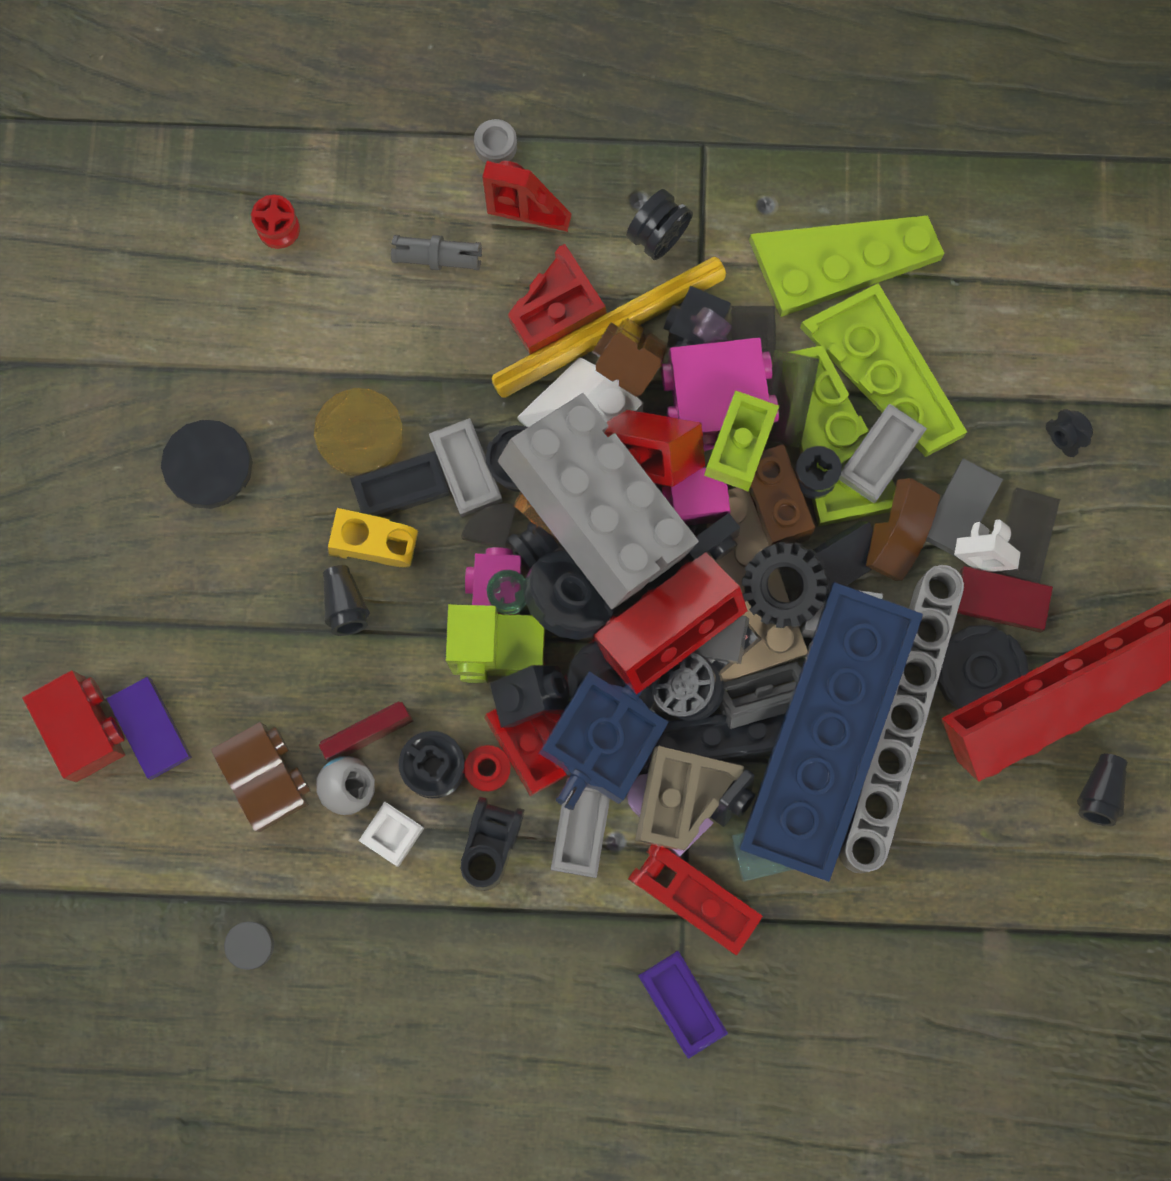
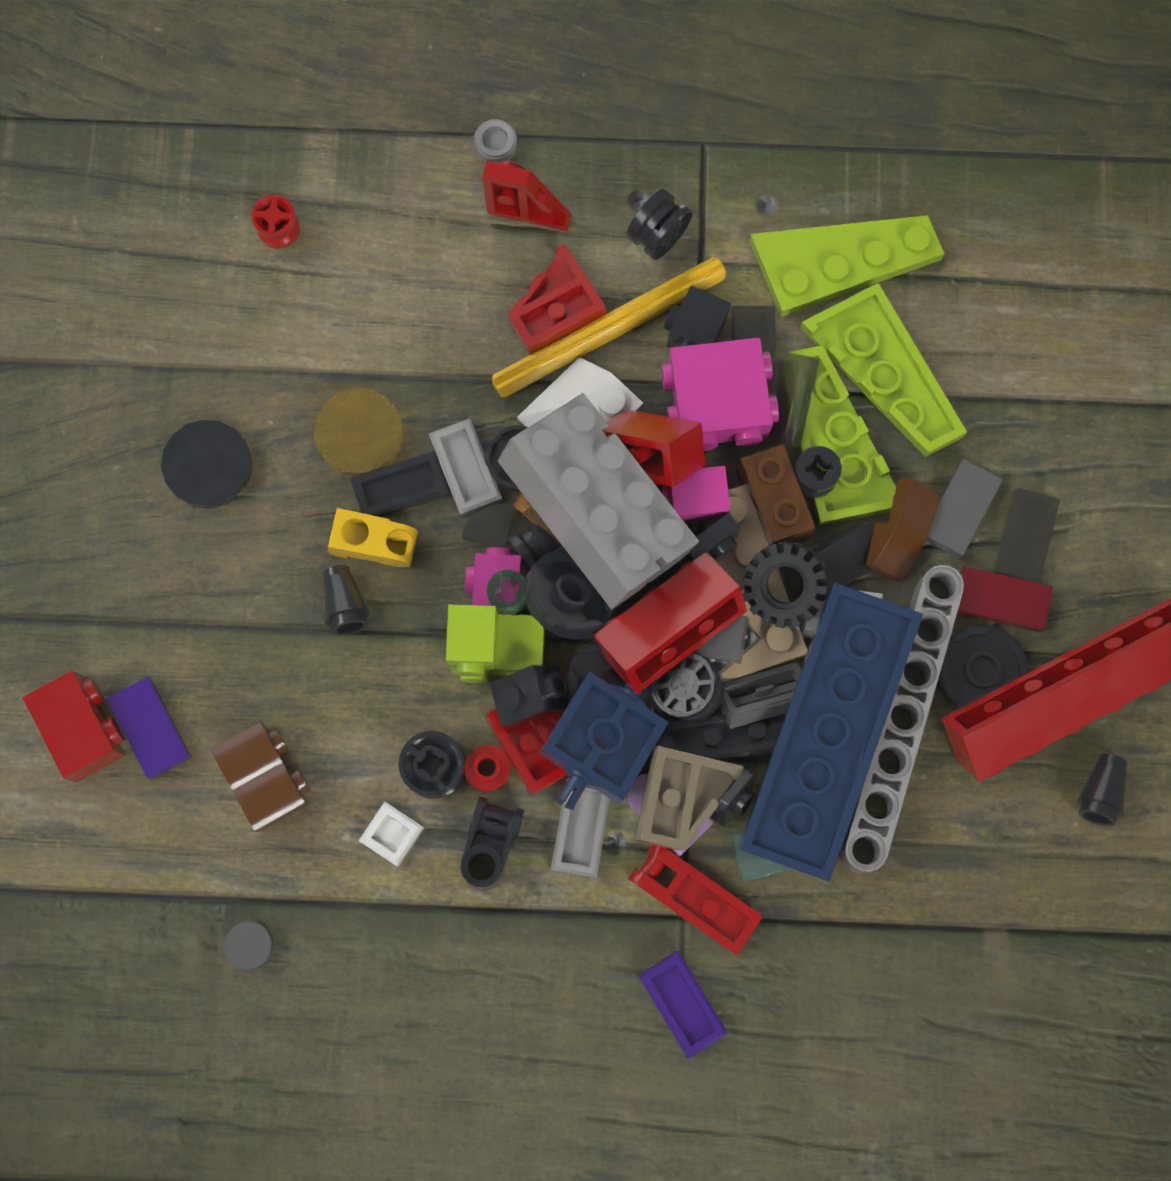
(345, 785): light grey piece -> none
(366, 731): dark red tile -> none
(436, 252): dark grey pin -> none
(629, 356): reddish brown brick -> none
(710, 326): clear purple plate -> none
(741, 440): lime slope -> none
(881, 453): light grey tile -> none
(987, 550): white tile -> none
(1070, 431): black plate -> none

